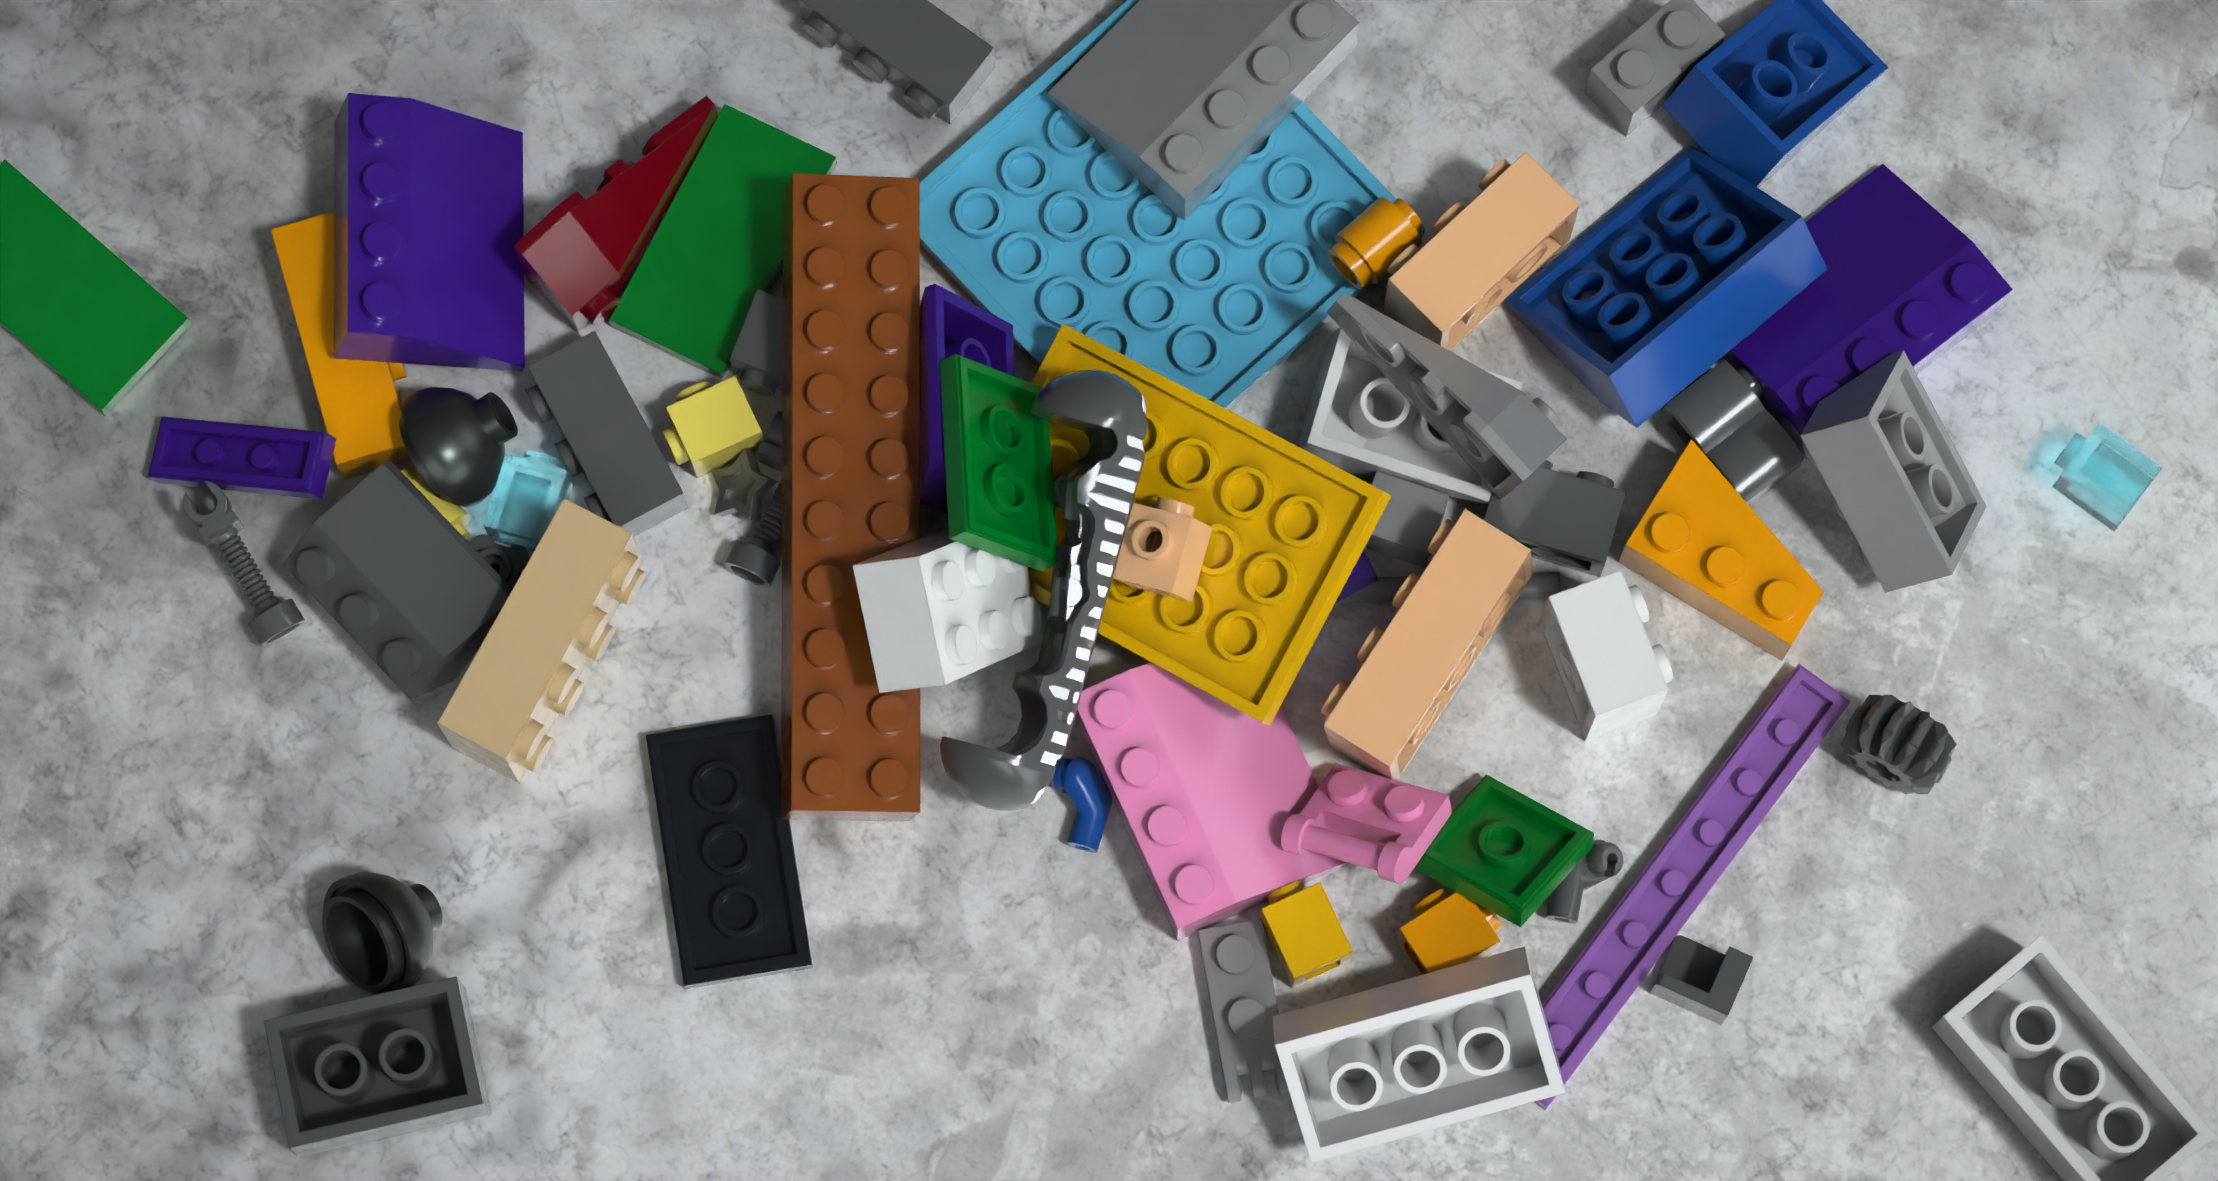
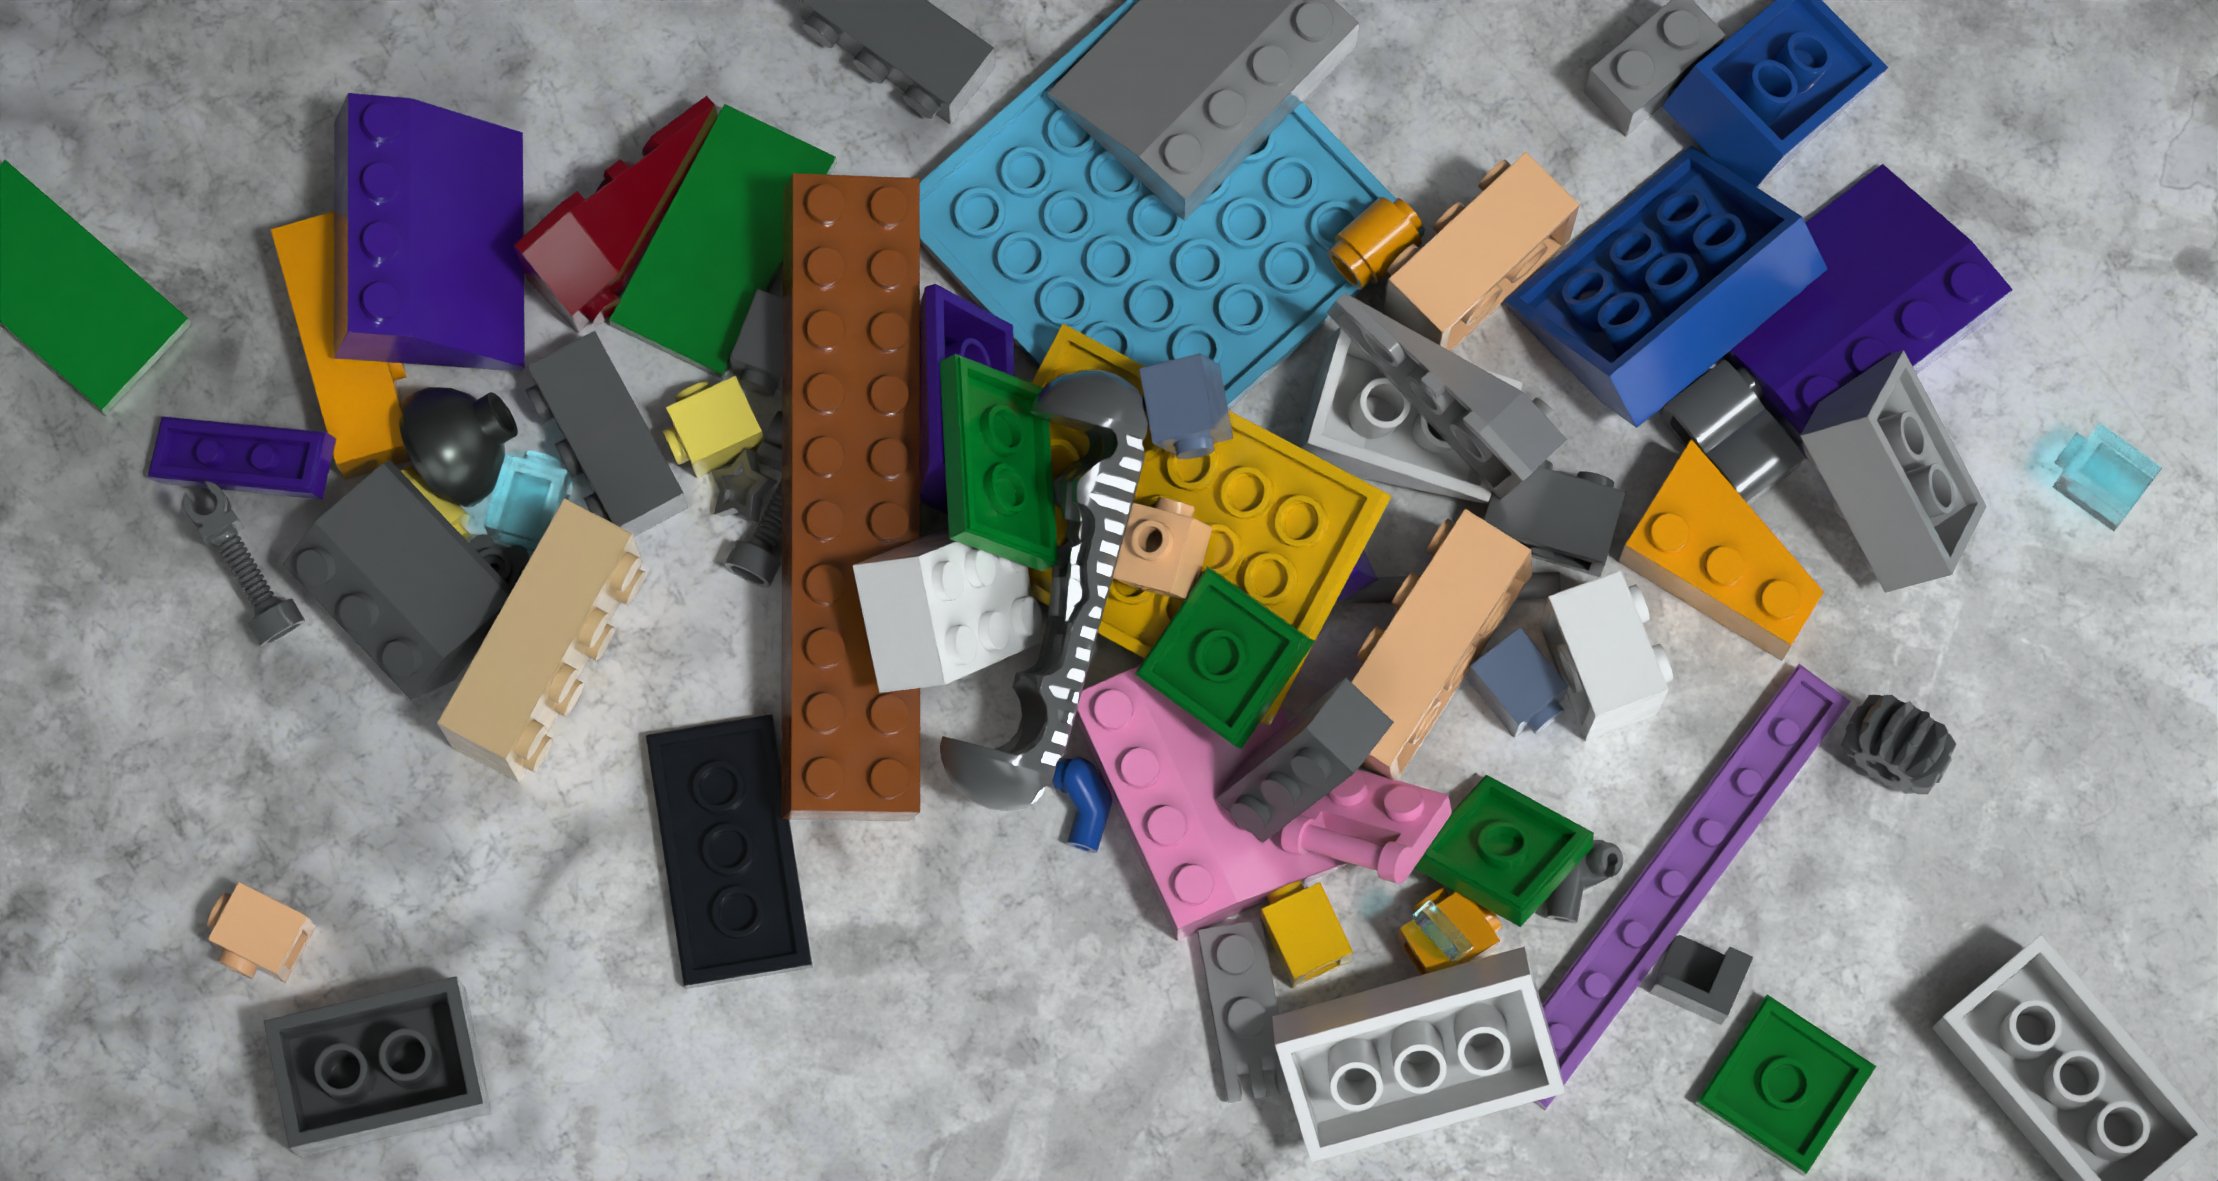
(258, 933): none -> light nougat brick
(380, 930): pearl dark grey piece -> none
(1186, 405): none -> sand blue brick
(1224, 657): none -> green tile
(1304, 760): none -> dark grey brick
(1408, 519): light grey brick -> none
(1441, 931): none -> clear light blue tile
(1519, 684): none -> sand blue brick
(1785, 1085): none -> green tile

